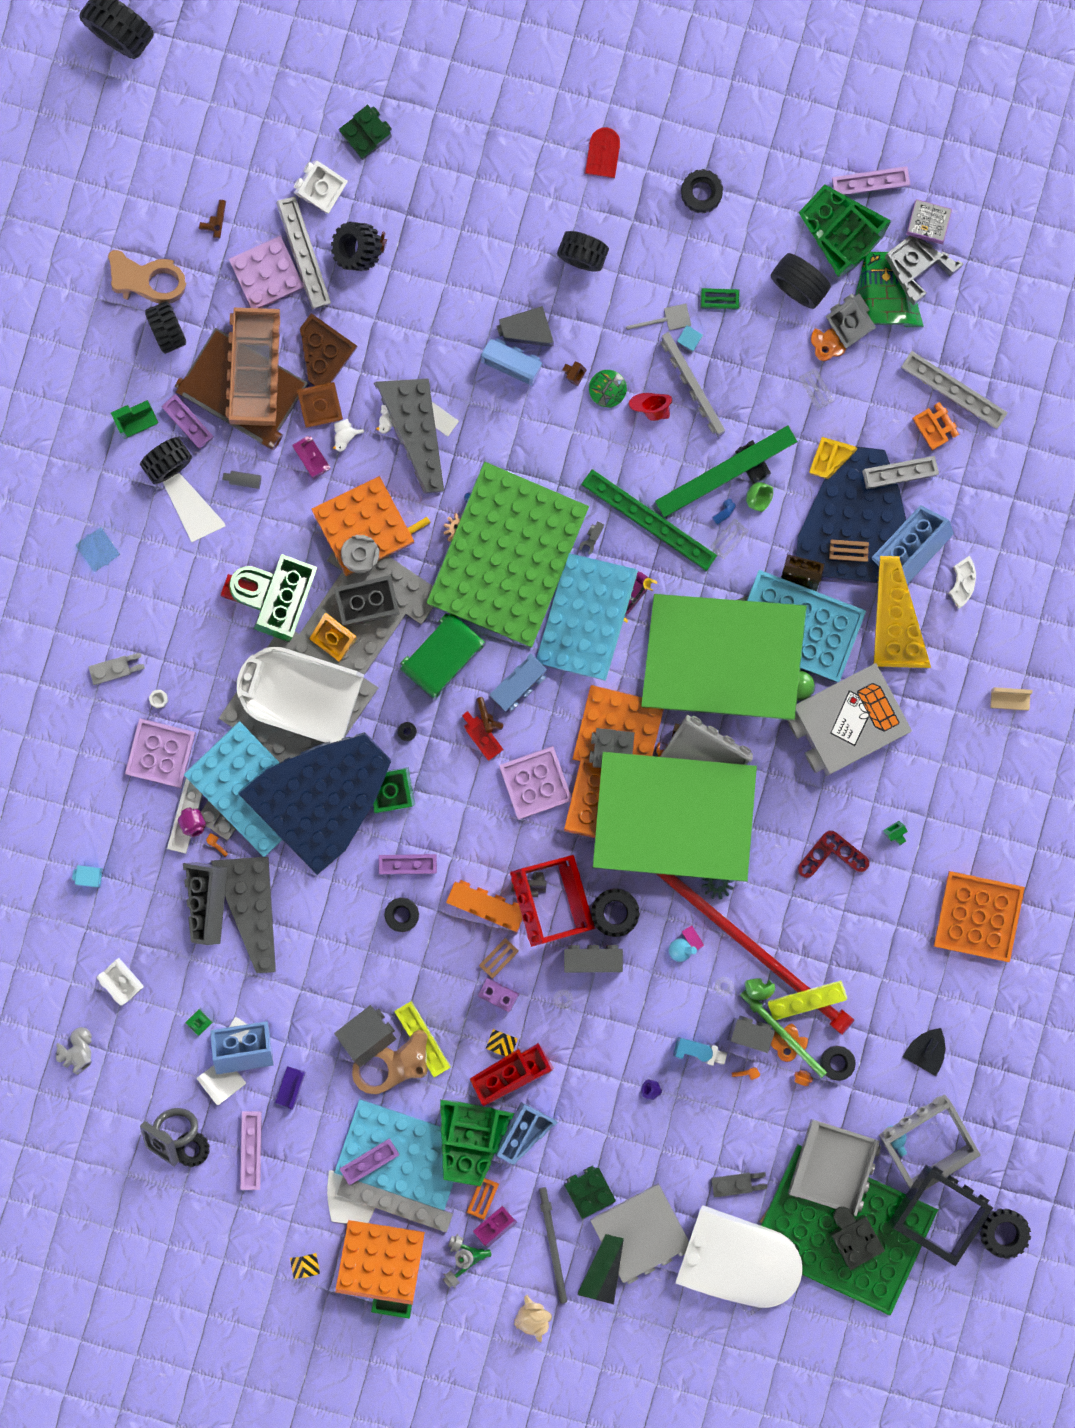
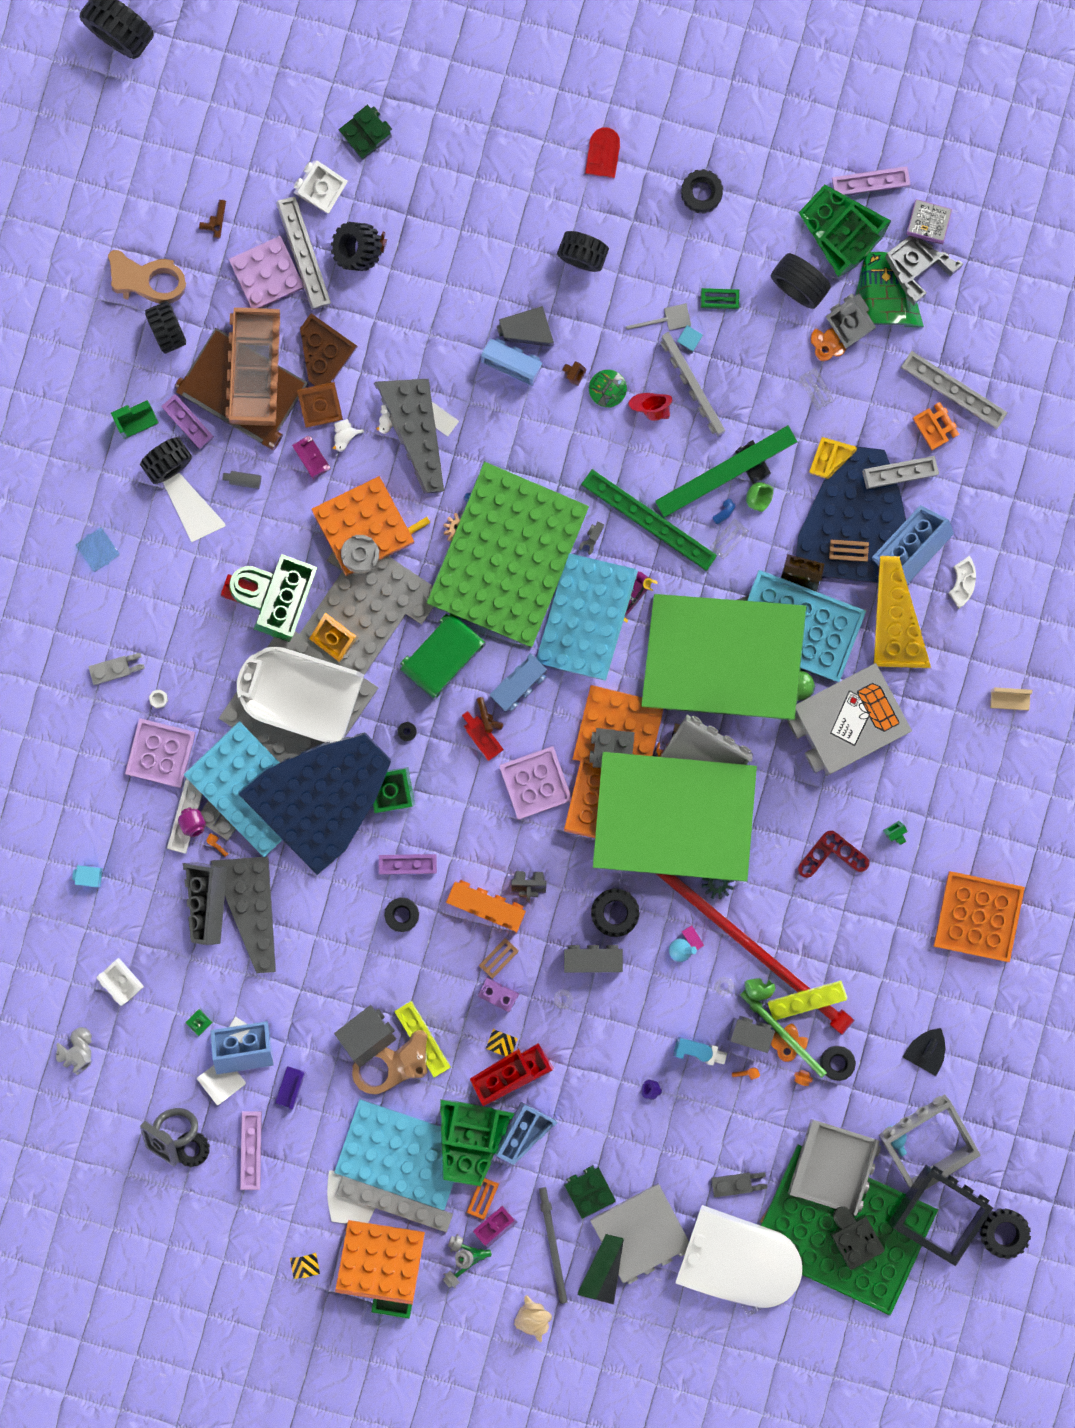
(367, 601): dark grey brick -> none
(369, 1161): medium lavender plate -> none
(574, 892): red window -> none

